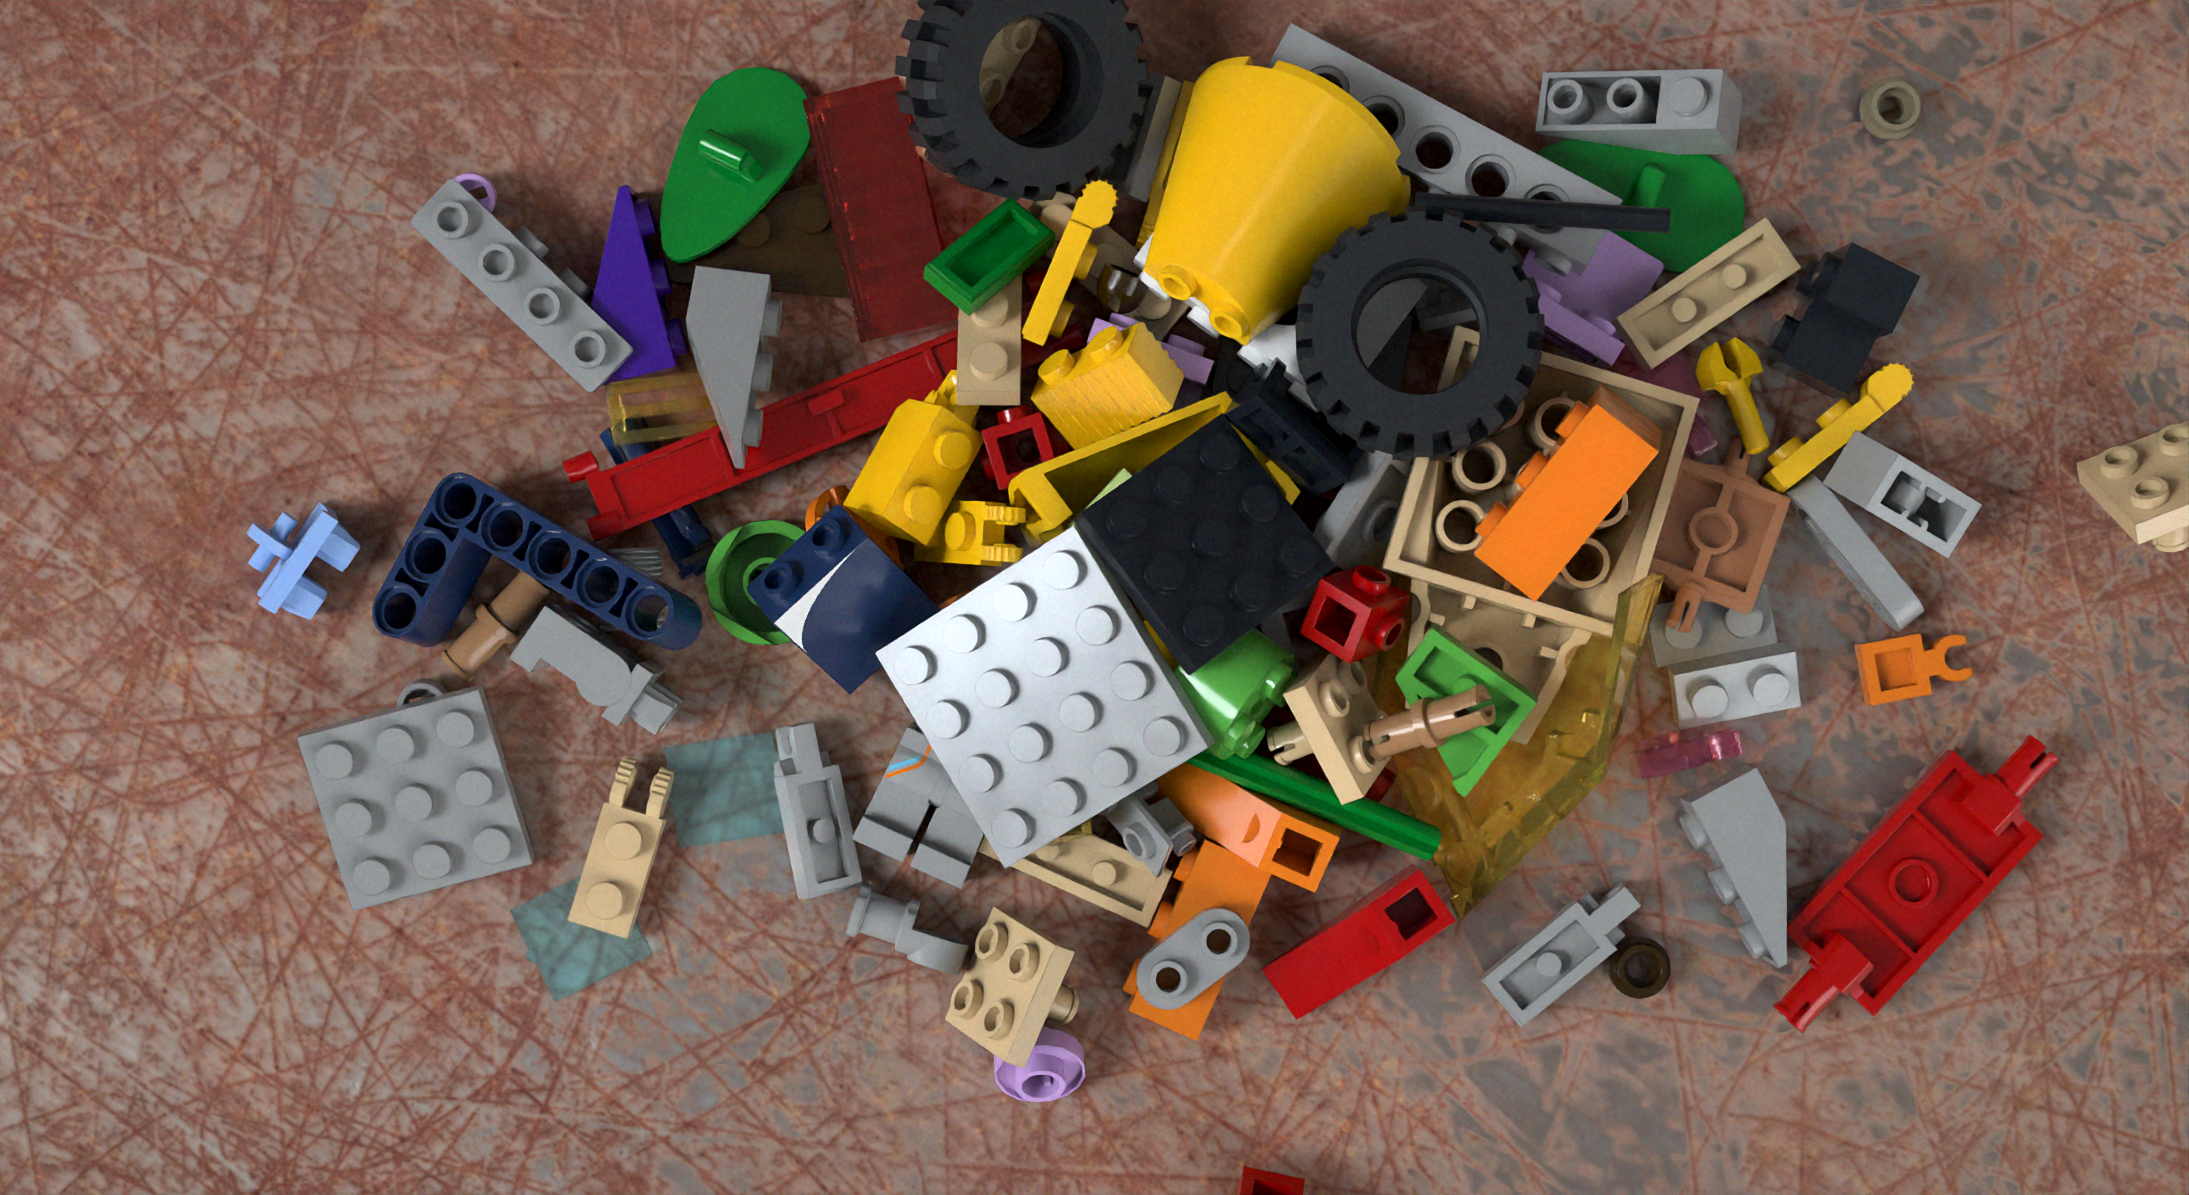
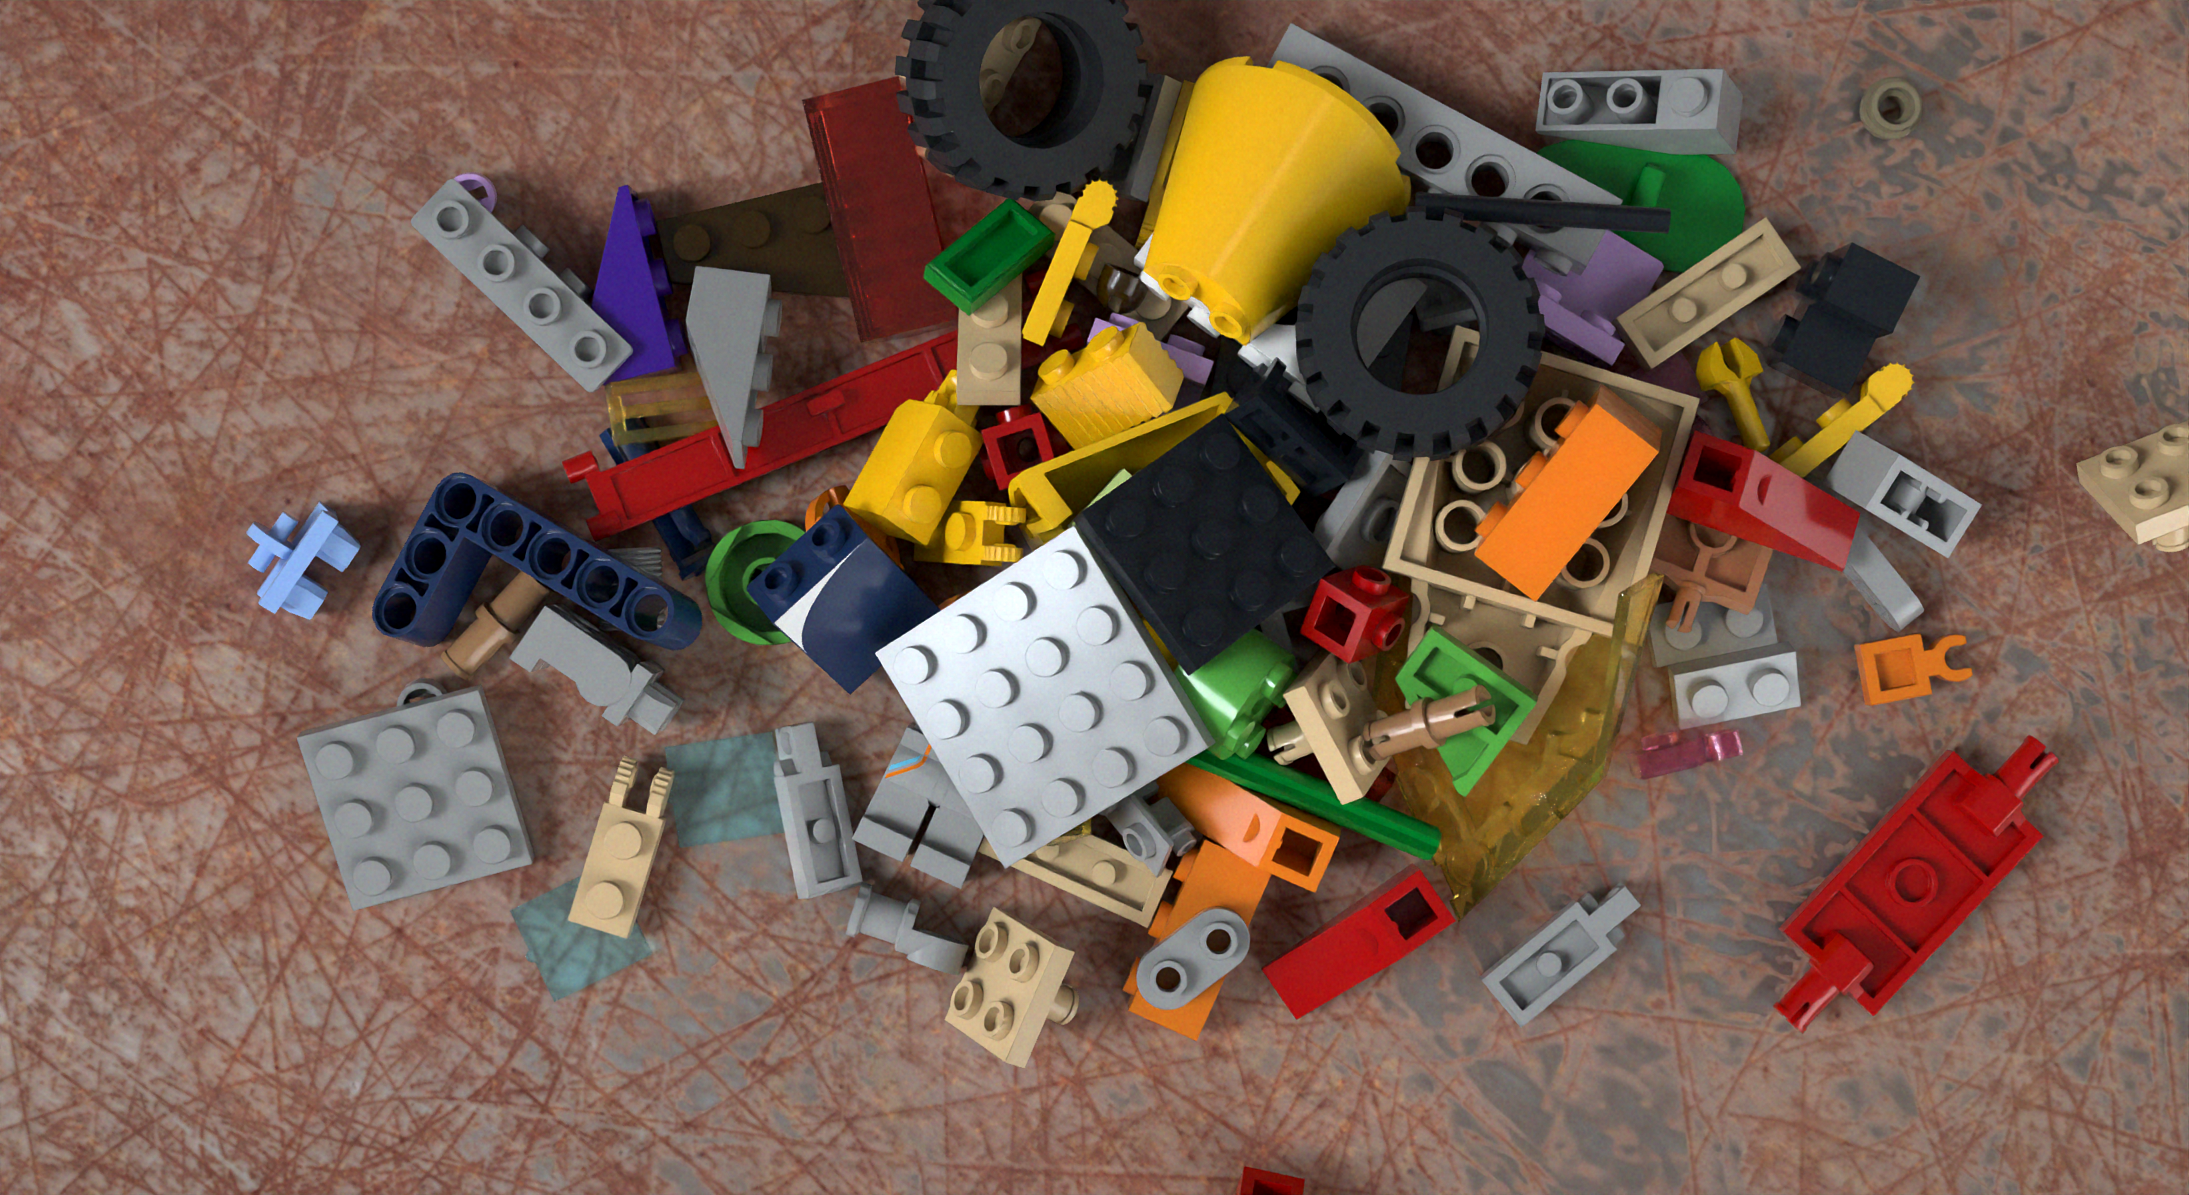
(732, 159): green shield -> none
(1051, 1071): lavender plate -> none
(1656, 975): dark brown plate -> none
(1748, 847): light grey slope -> none
(1760, 502): none -> red slope

